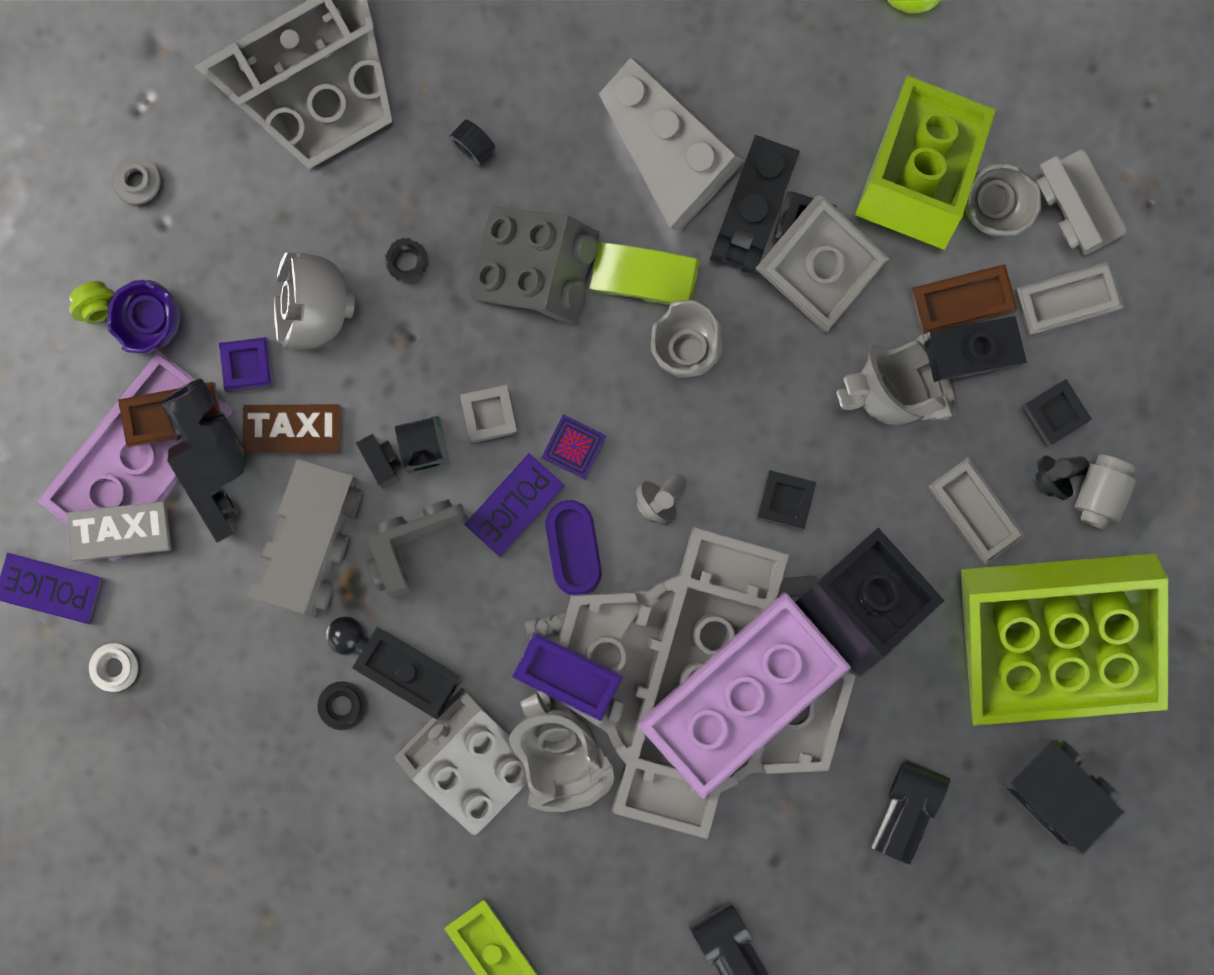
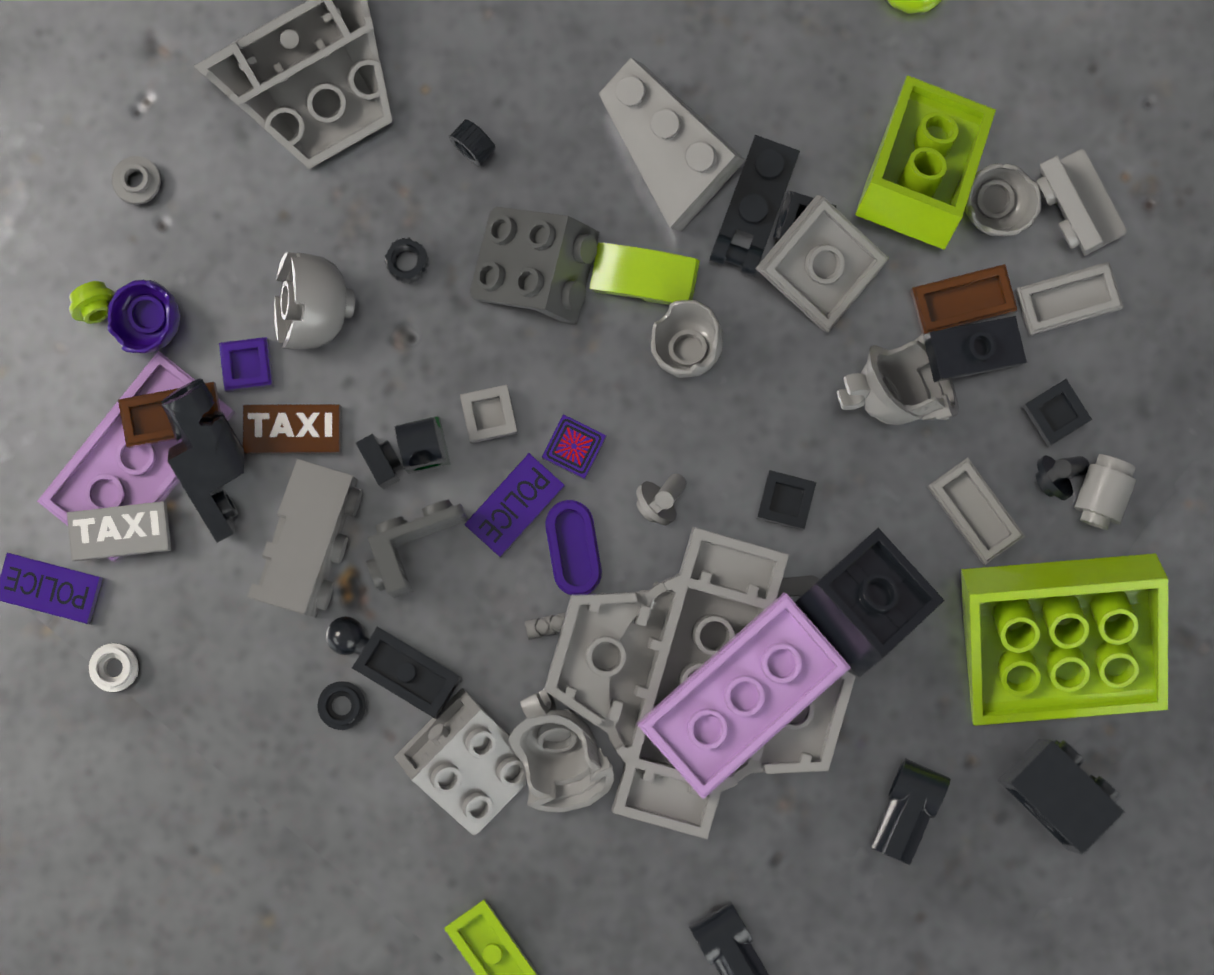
(567, 676): dark purple tile -> none

